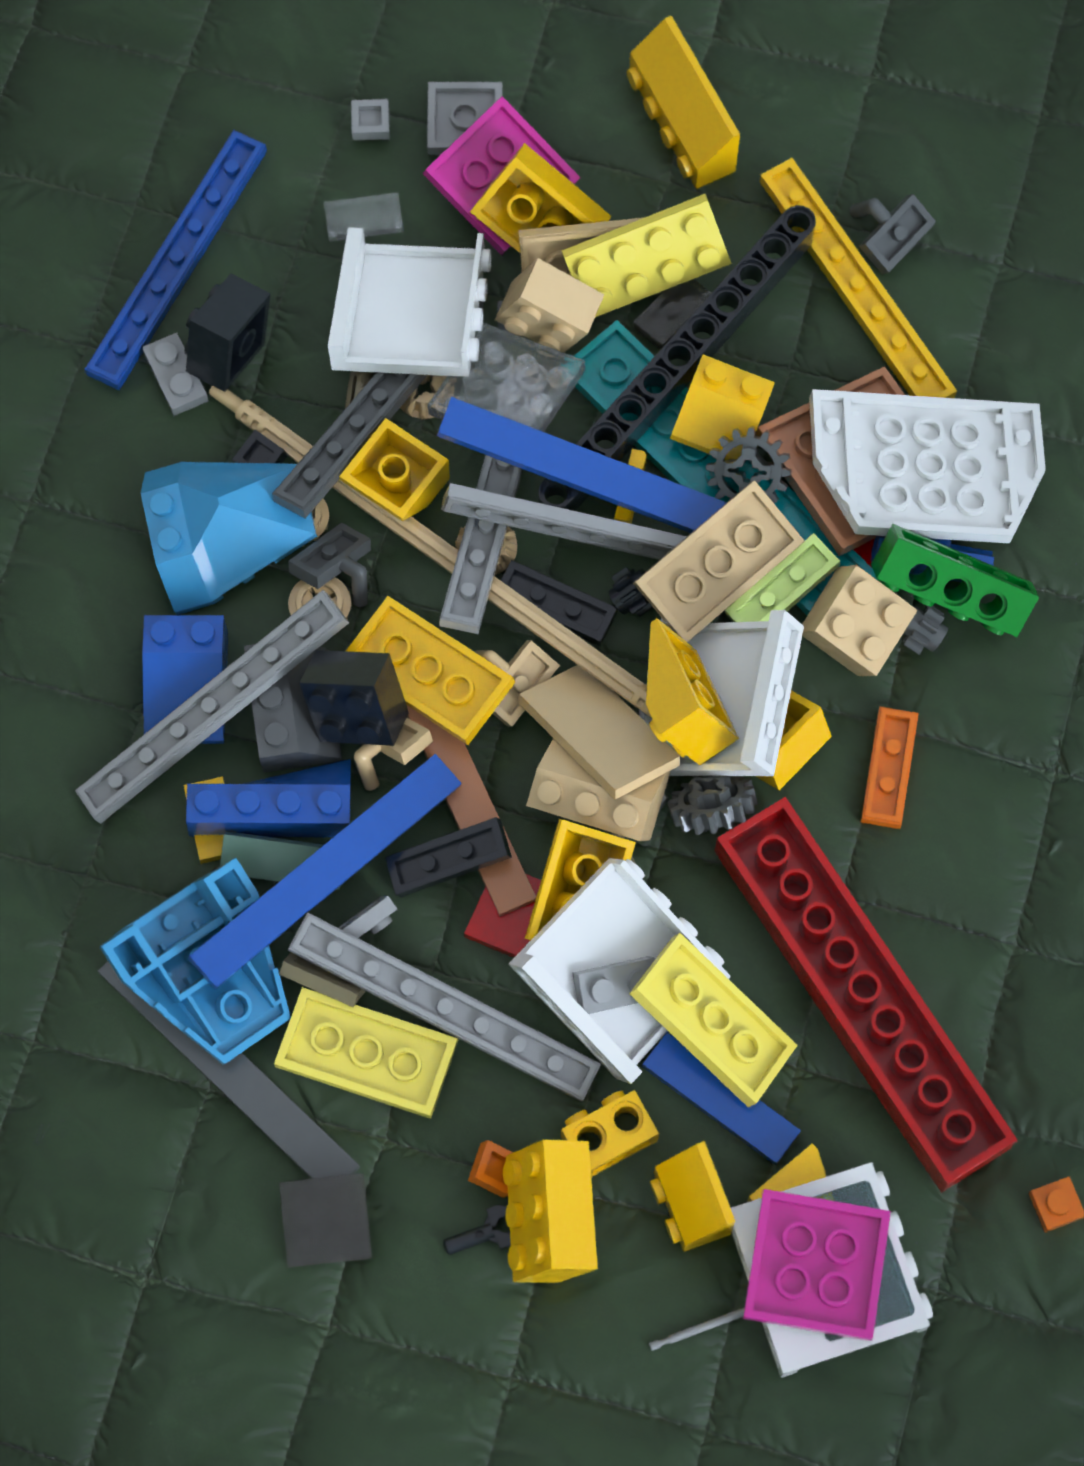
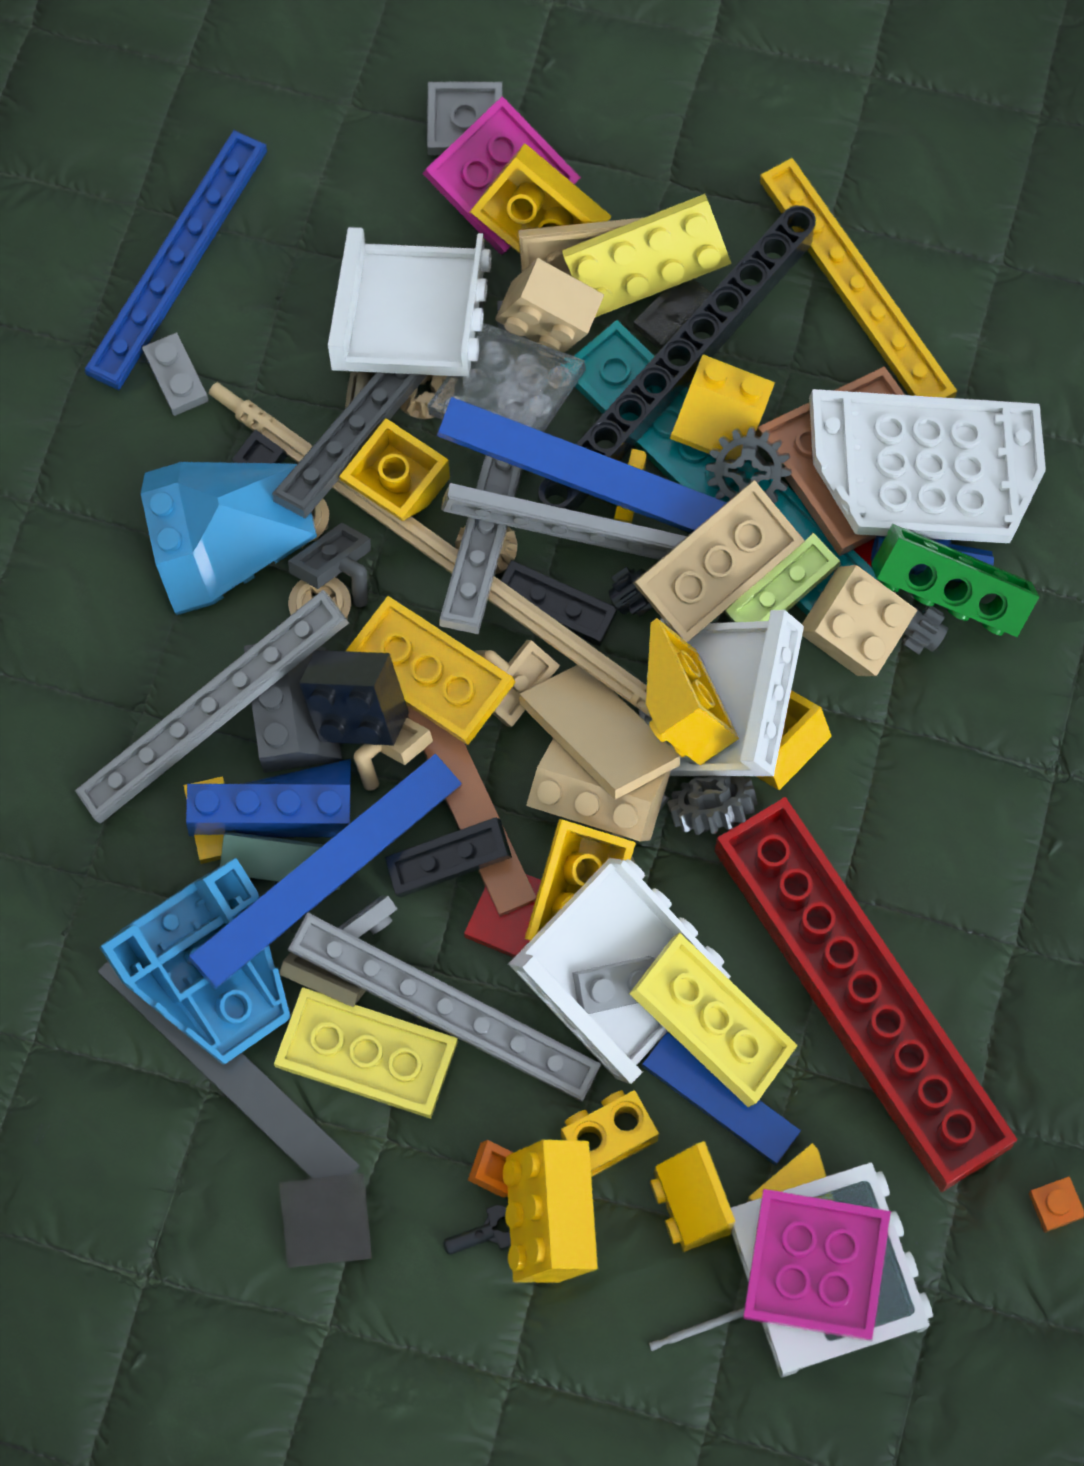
(179, 660): blue slope -> none
(226, 331): black brick -> none
(370, 119): light grey plate -> none
(373, 213): clear tile -> none
(684, 105): yellow slope -> none
(889, 767): orange tile -> none
(896, 230): dark grey plate -> none

